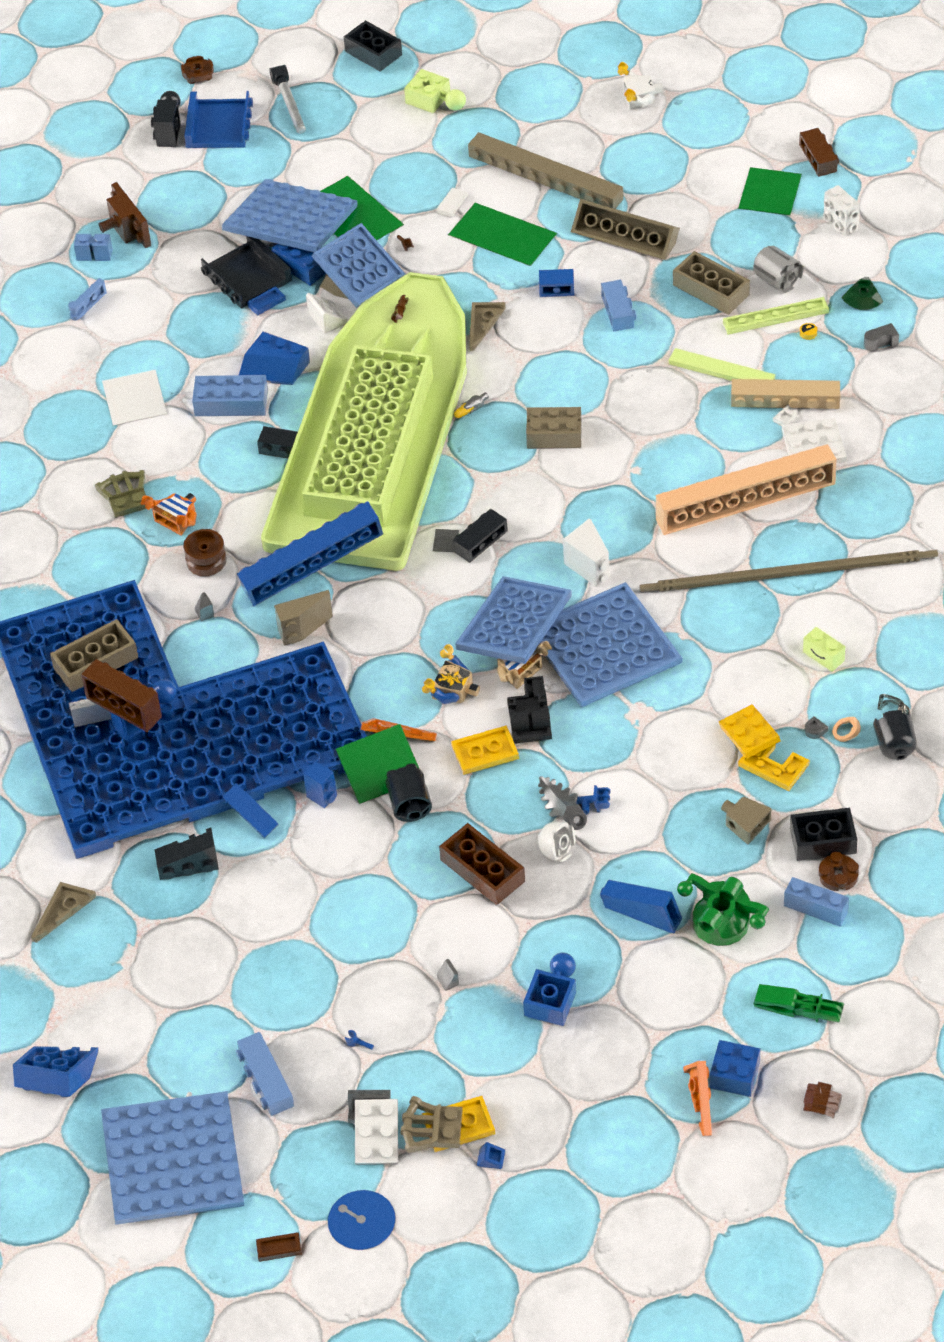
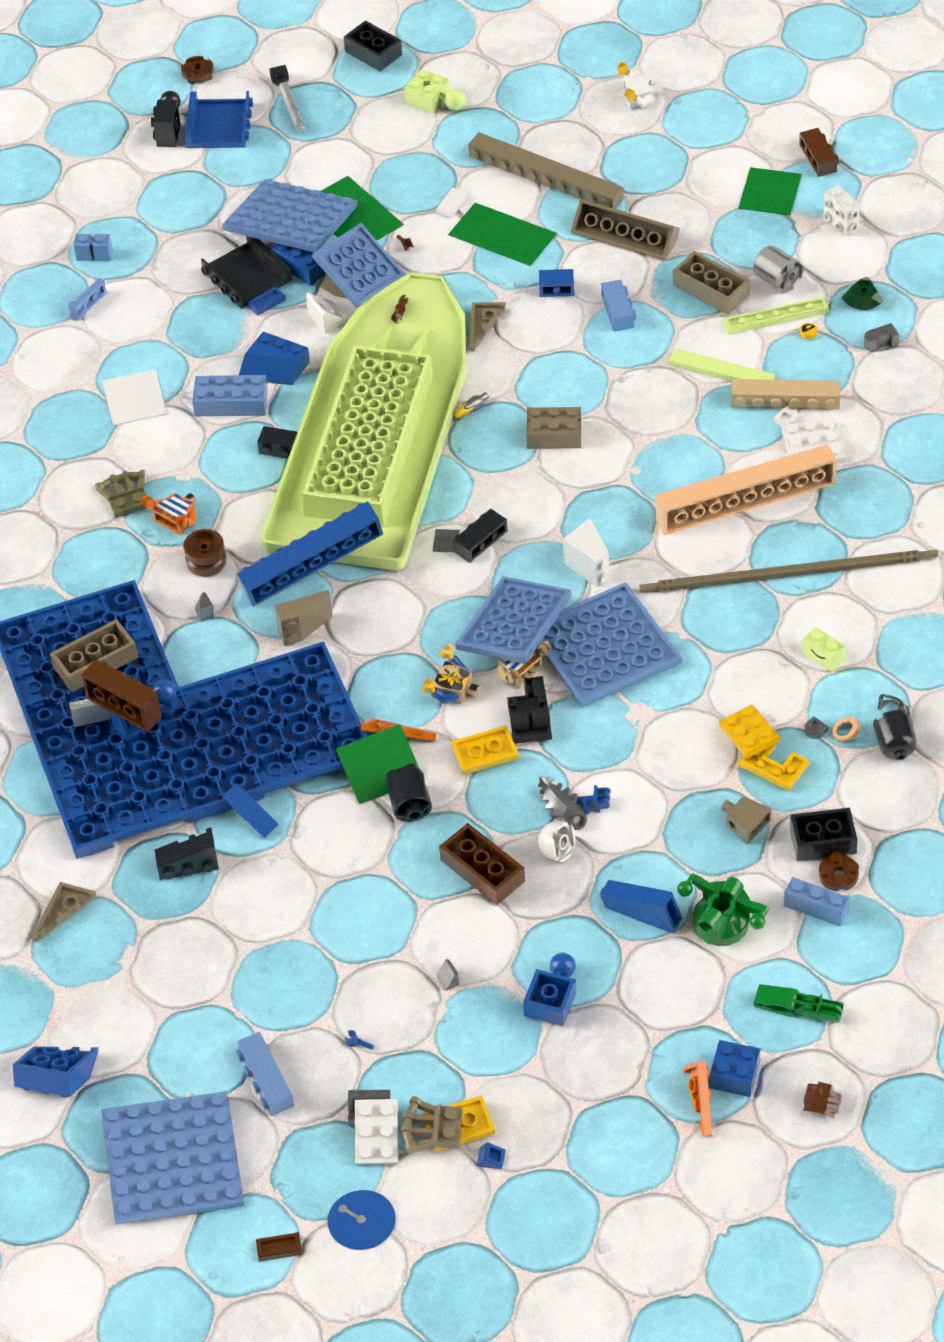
(125, 218): reddish brown brick -> none
(320, 784): blue brick -> none

